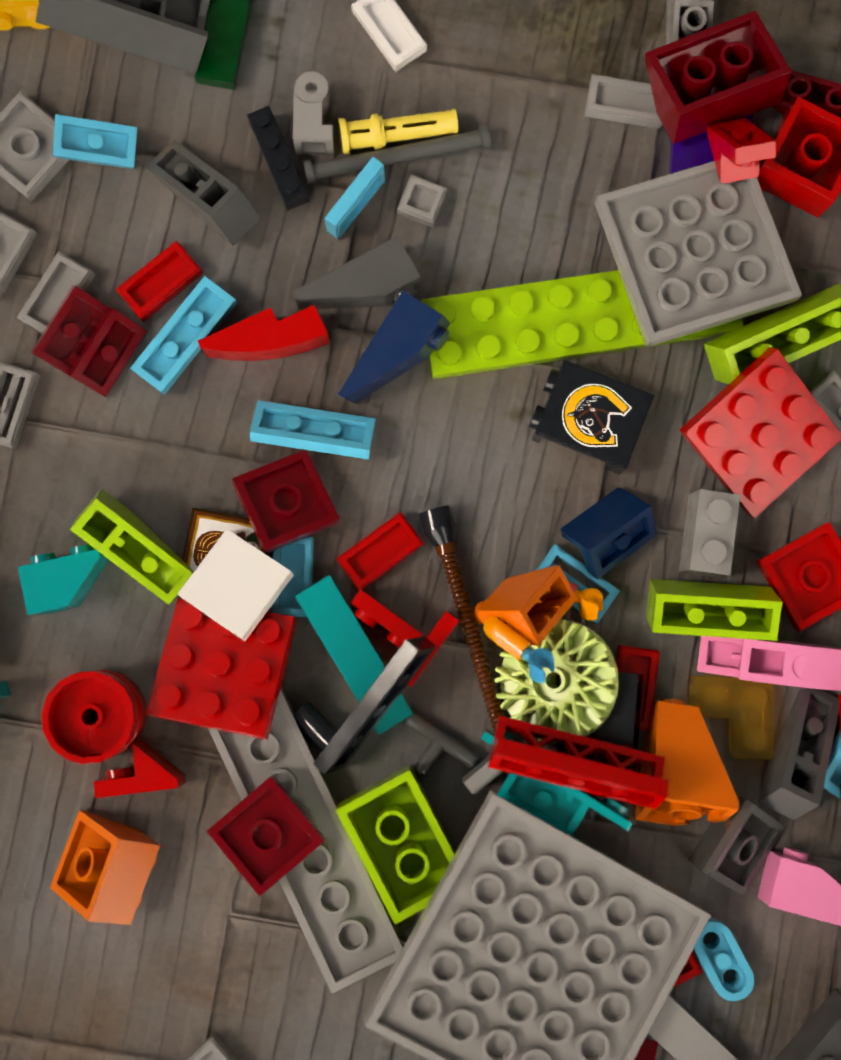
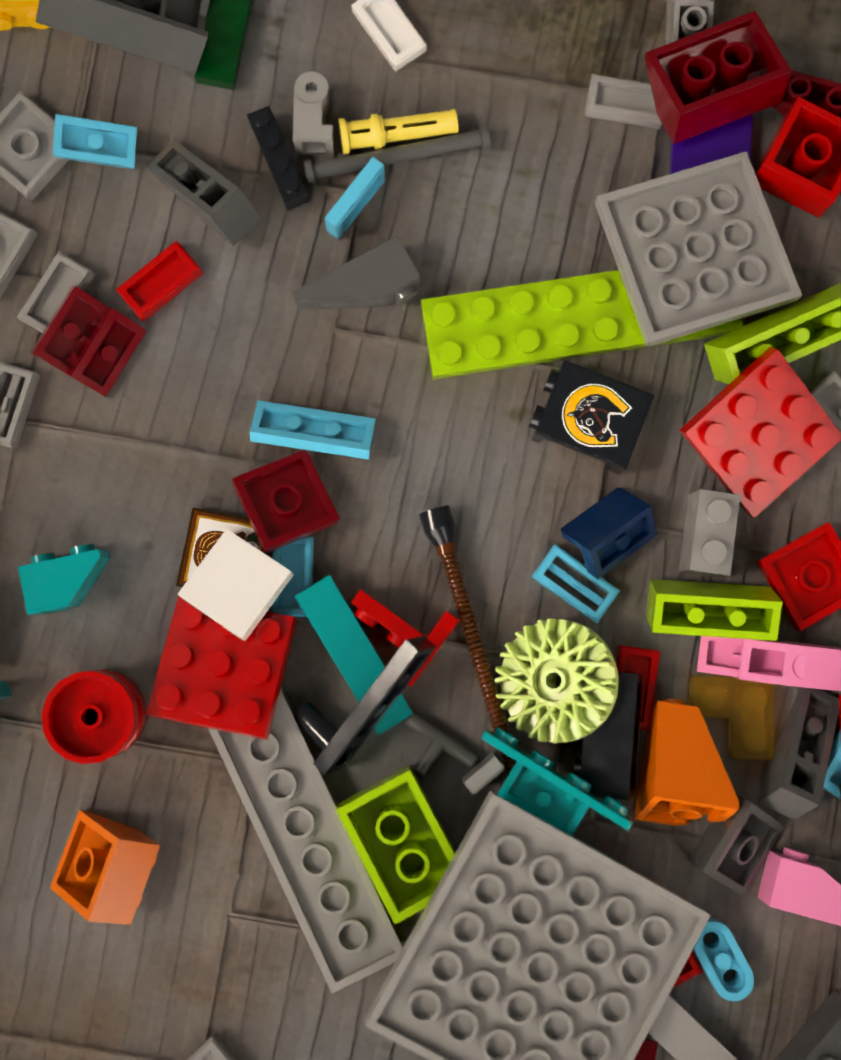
(131, 546): lime slope -> none
(151, 774): red slope -> none
(178, 339): medium azure plate -> none
(266, 338): red slope -> none
(266, 835): dark red plate -> none
(380, 551): red tile -> none
(400, 343): dark blue slope -> none
(421, 201): light grey tile -> none
(528, 608): orange torso -> none
(572, 769): red fence -> none
(738, 149): red slope -> none

